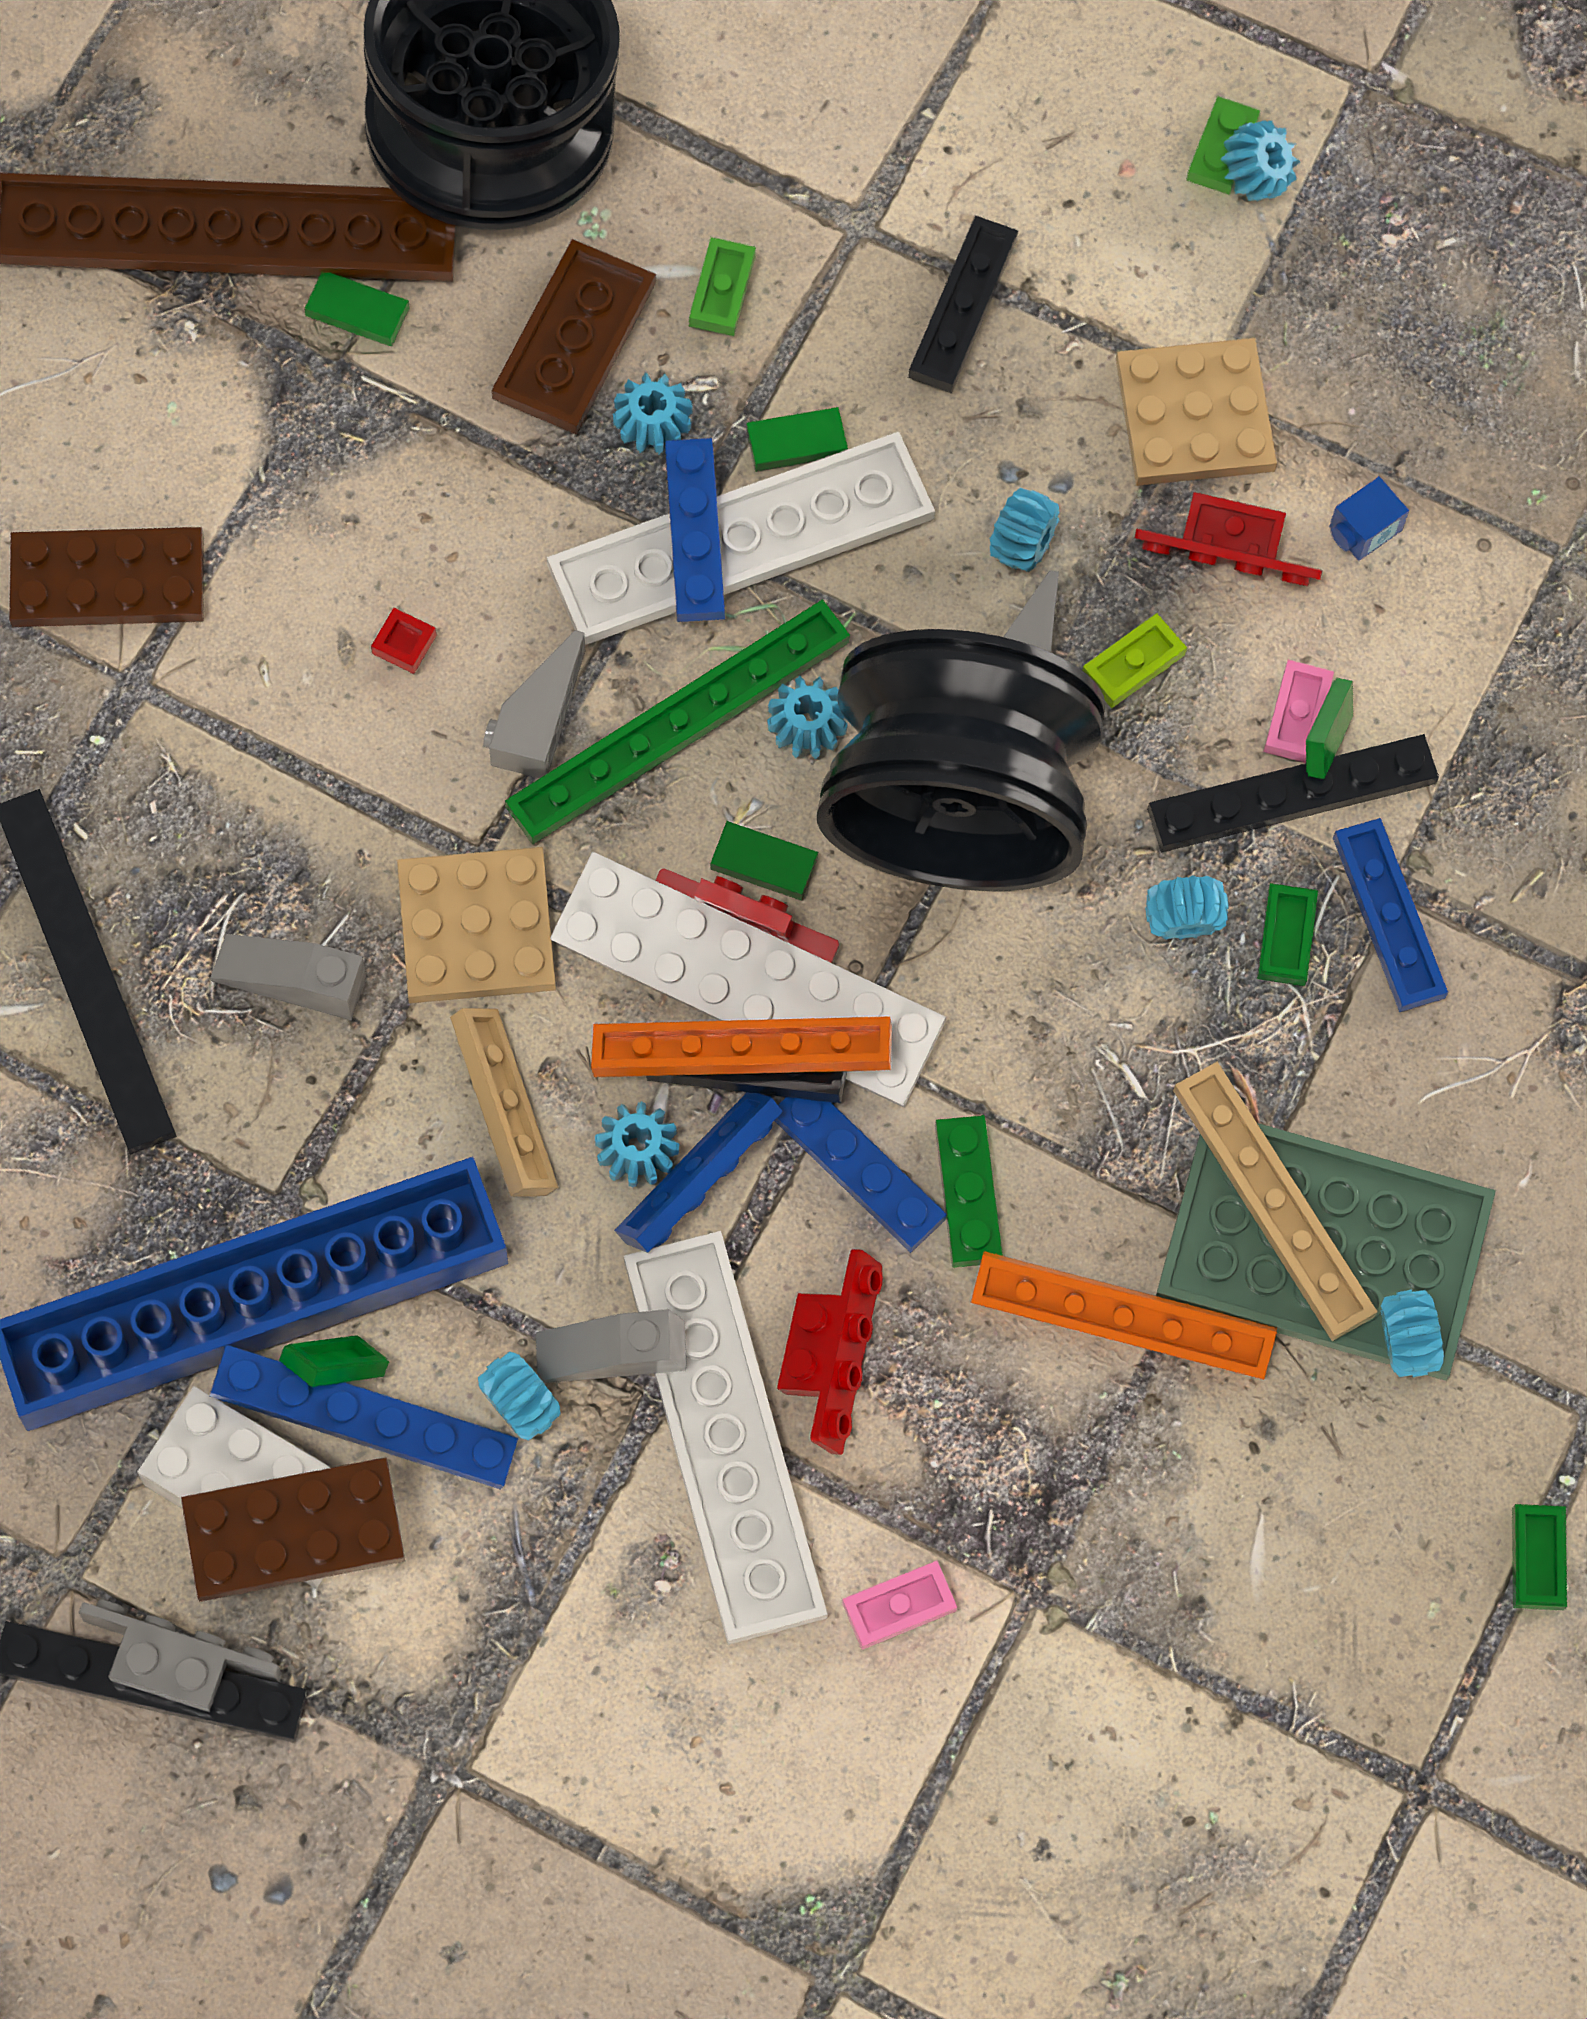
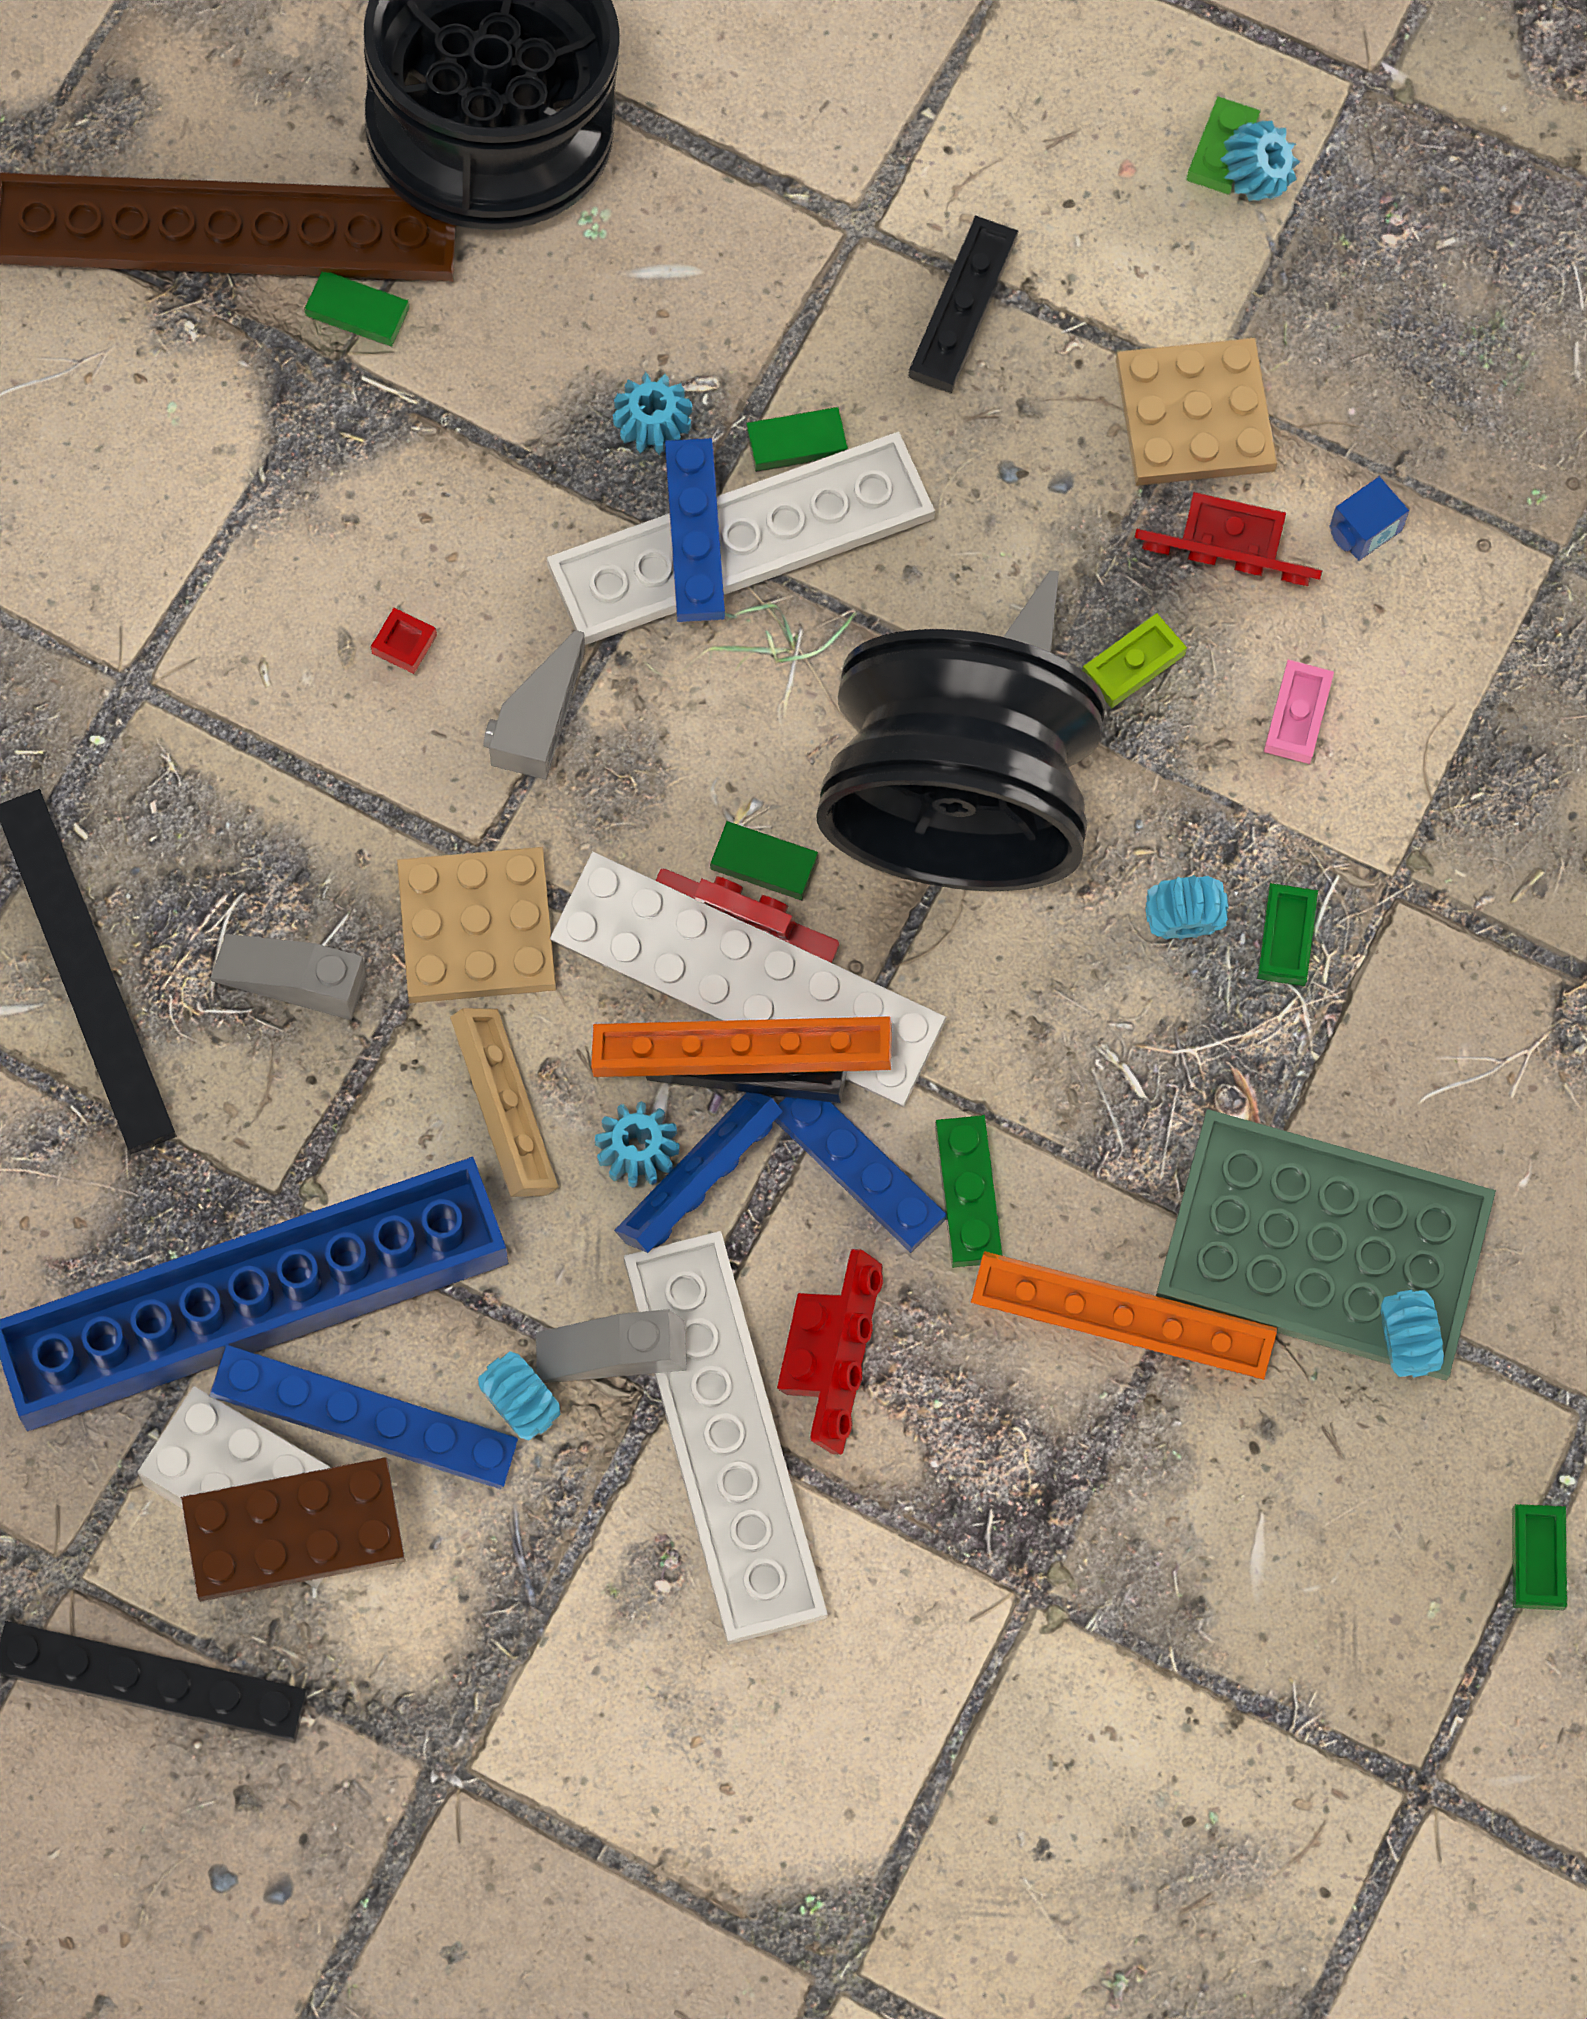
(106, 577): reddish brown plate -> none
(172, 1663): light grey bracket -> none
(334, 1360): green tile -> none
(574, 336): reddish brown plate -> none
(677, 721): green plate -> none
(722, 286): bright green plate -> none
(792, 725): medium azure gear -> none
(899, 1605): bright pink plate -> none
(1024, 529): medium azure gear -> none
(1275, 1201): tan plate -> none
(1292, 794): black plate -> none
(1329, 728): green tile -> none
(1390, 915): blue plate -> none

